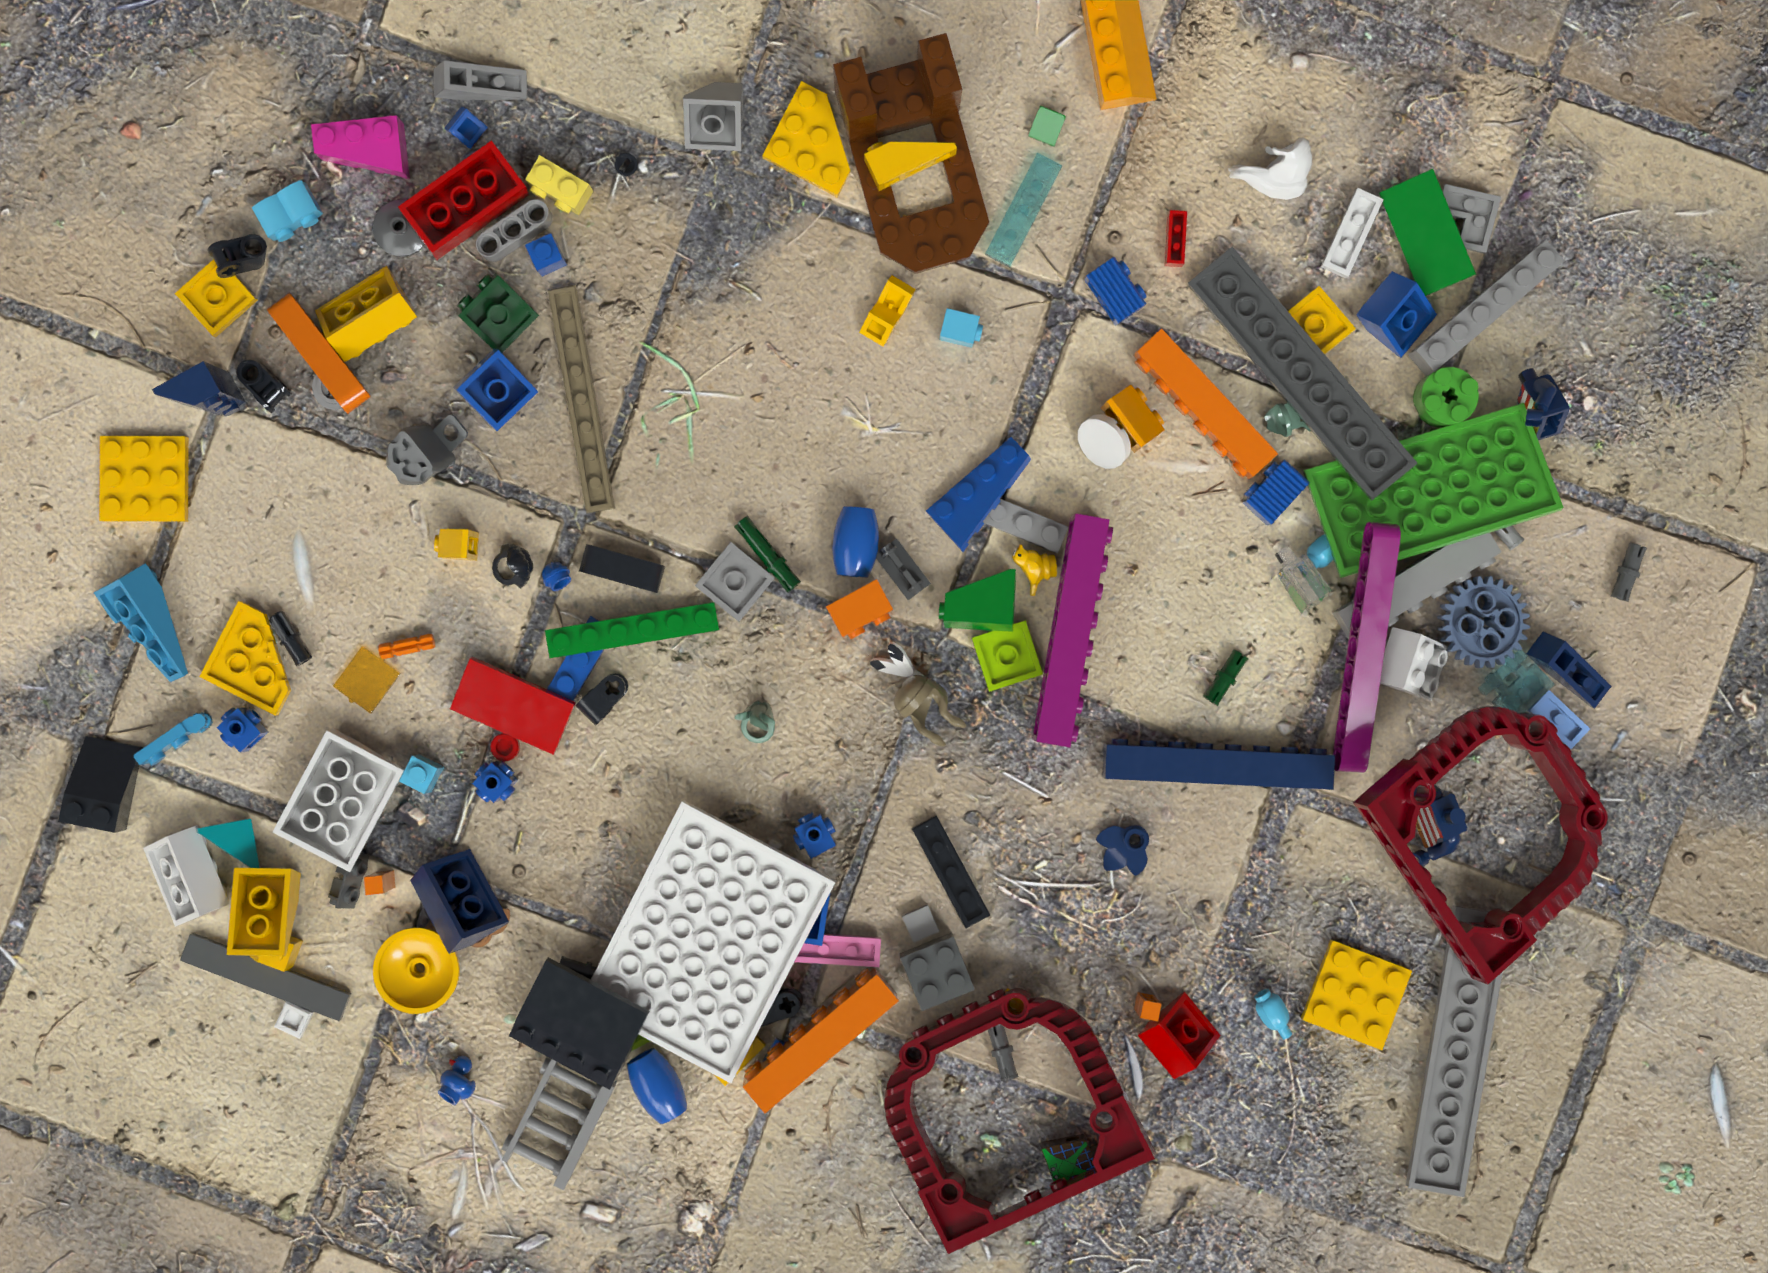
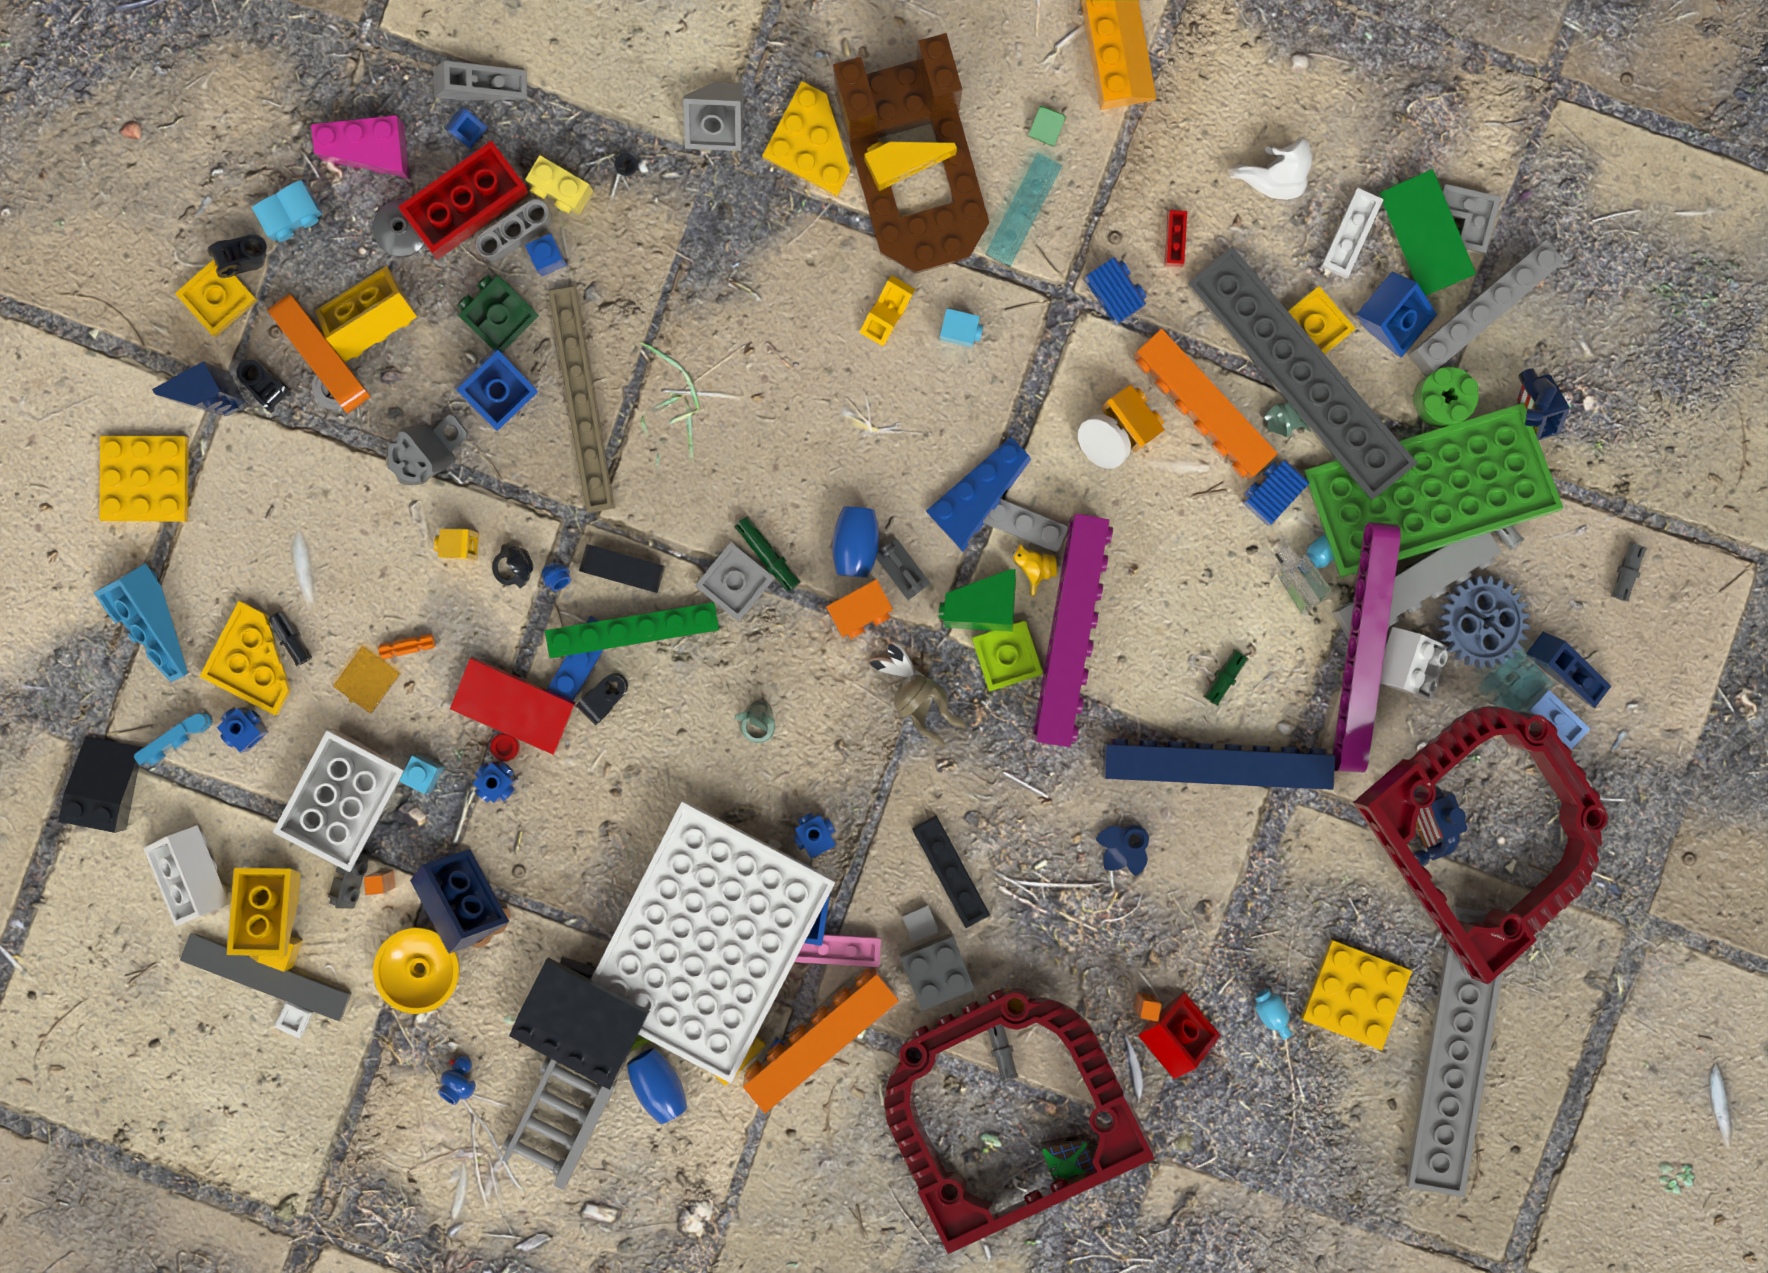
(235, 839): teal tile -> none
(779, 1011): black piece -> none

